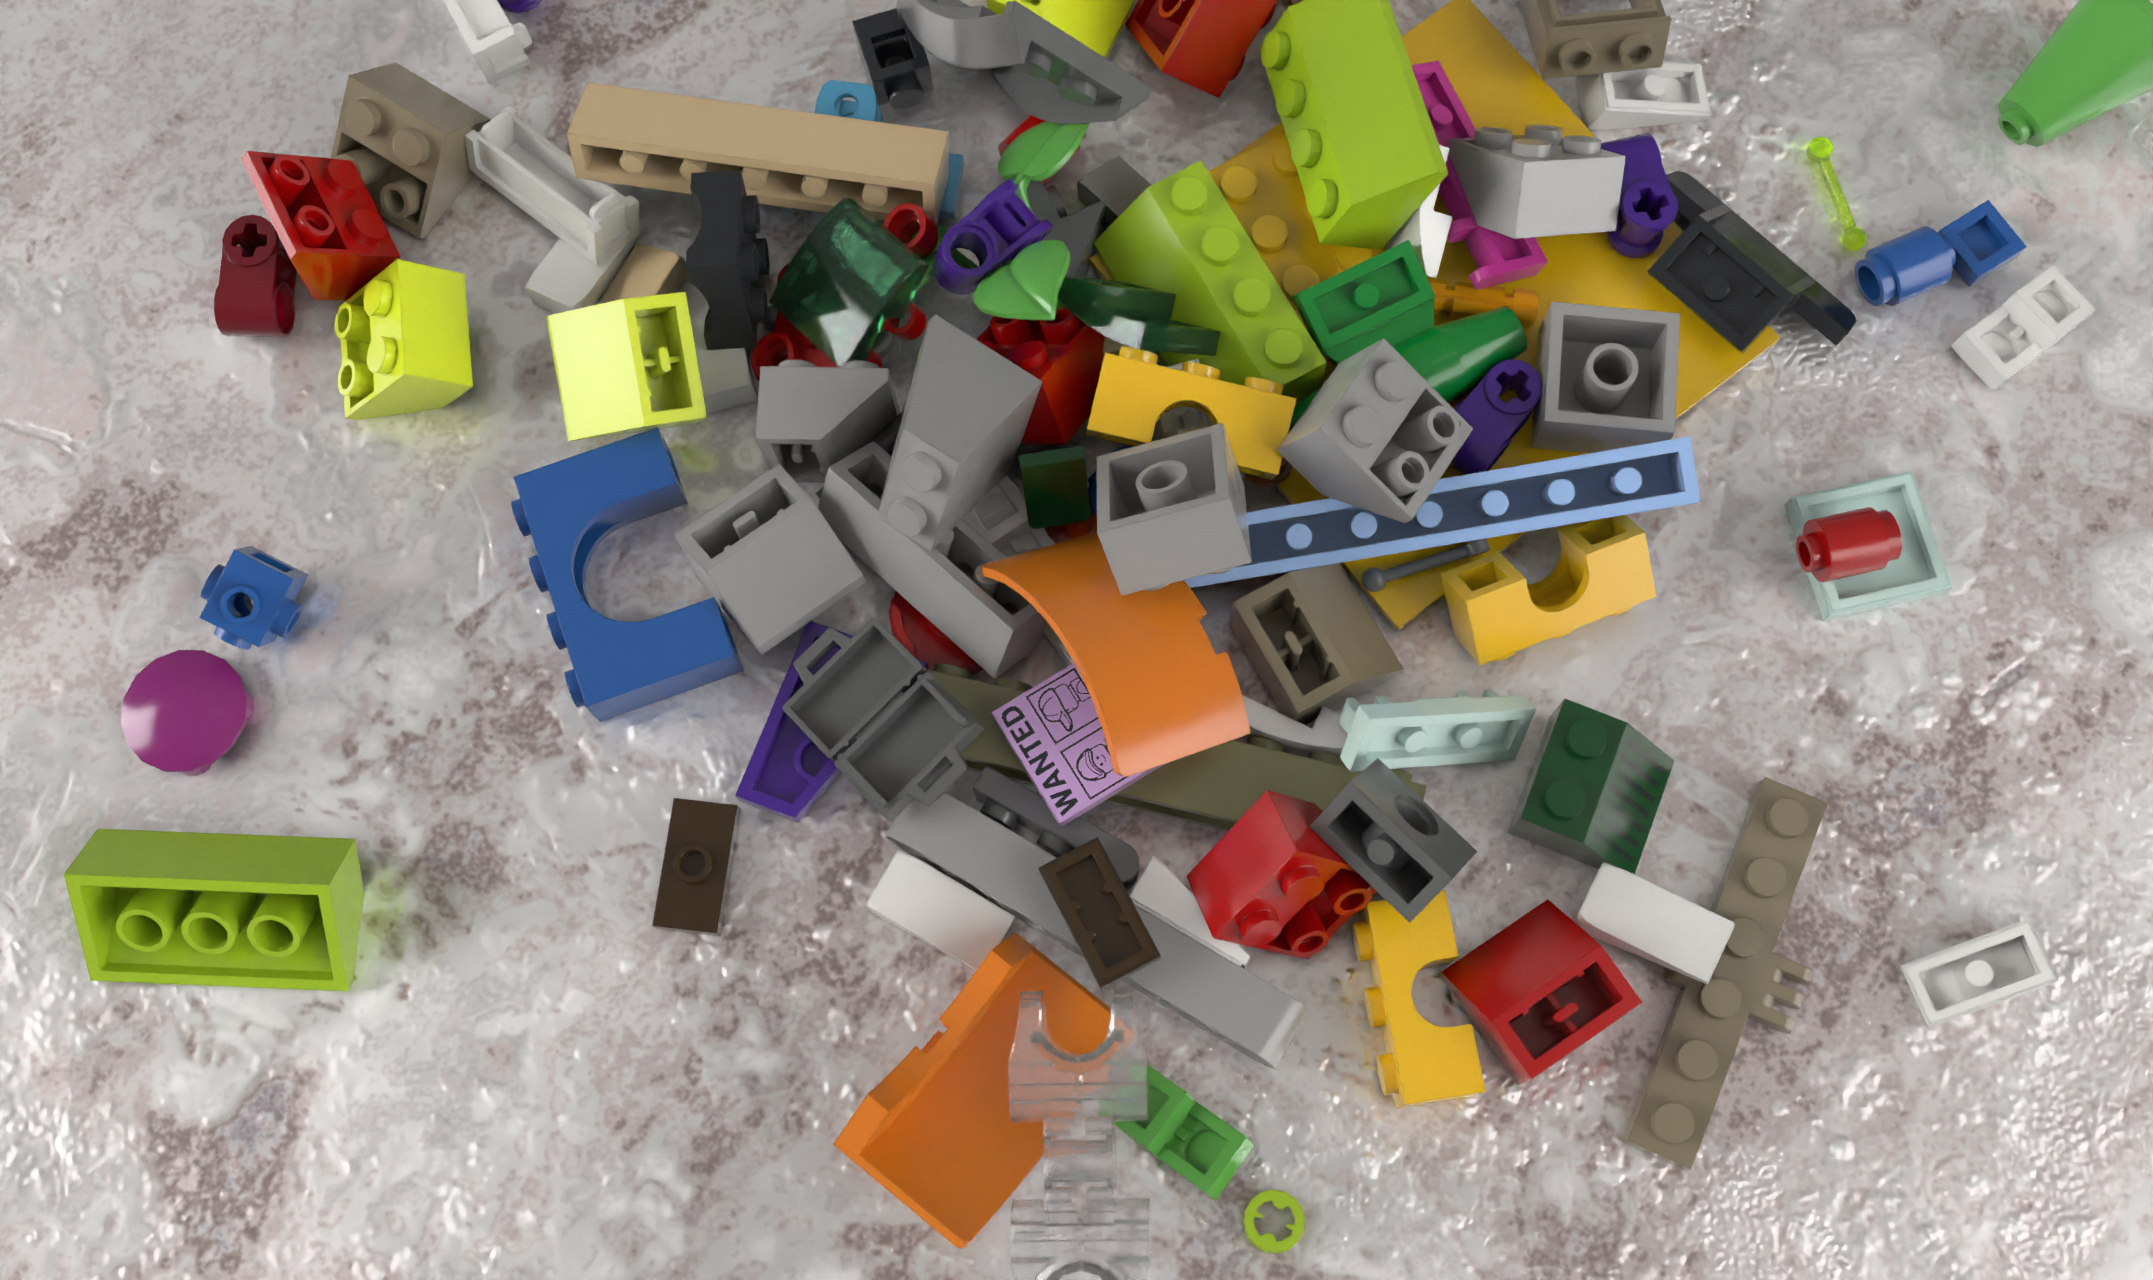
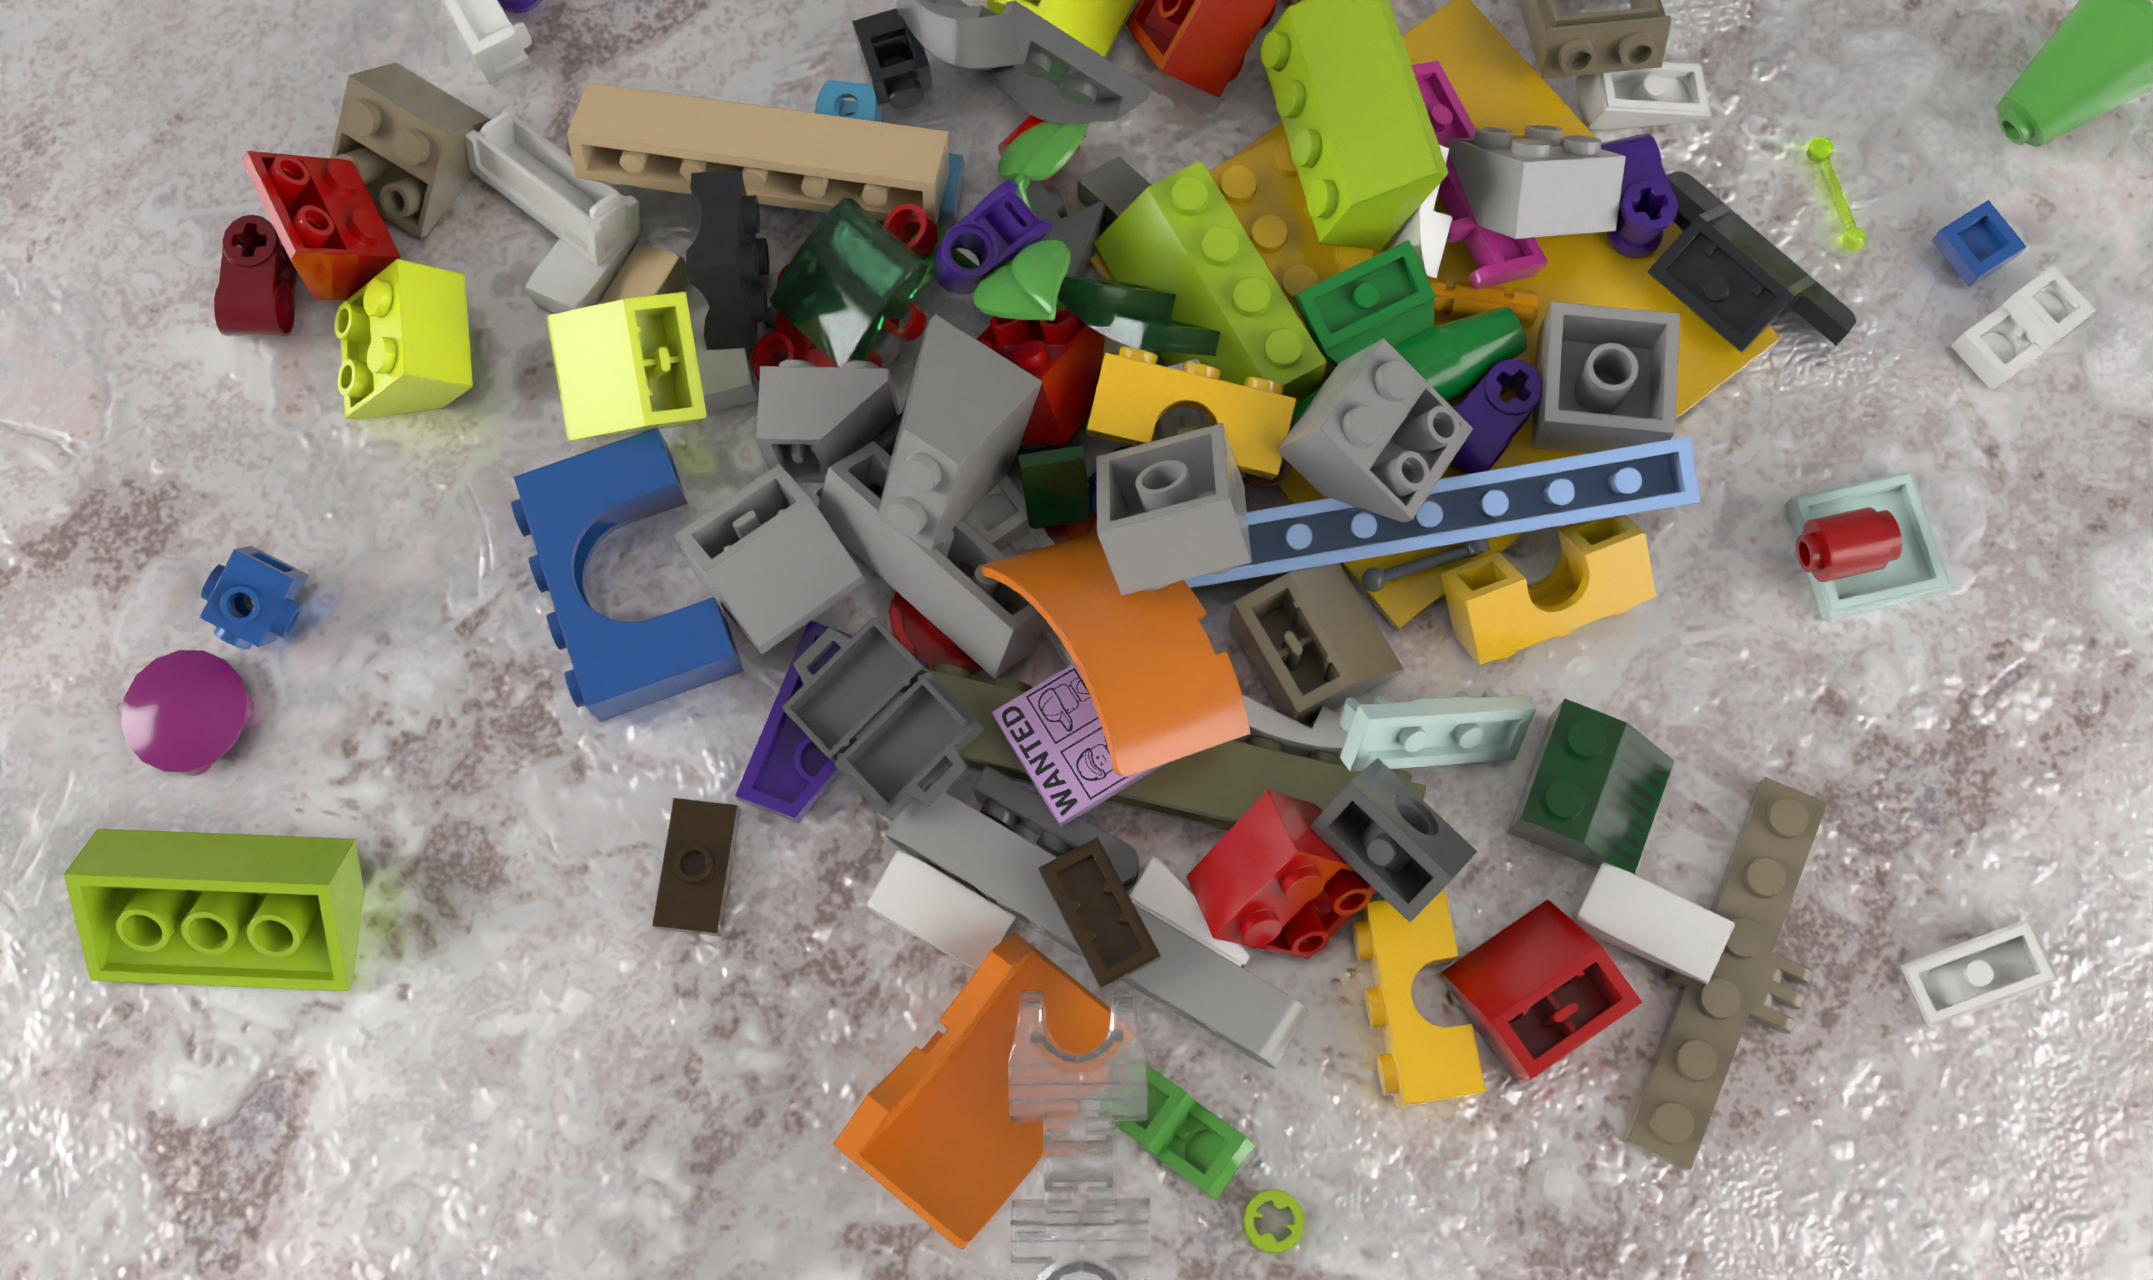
(1905, 267): blue brick -> none

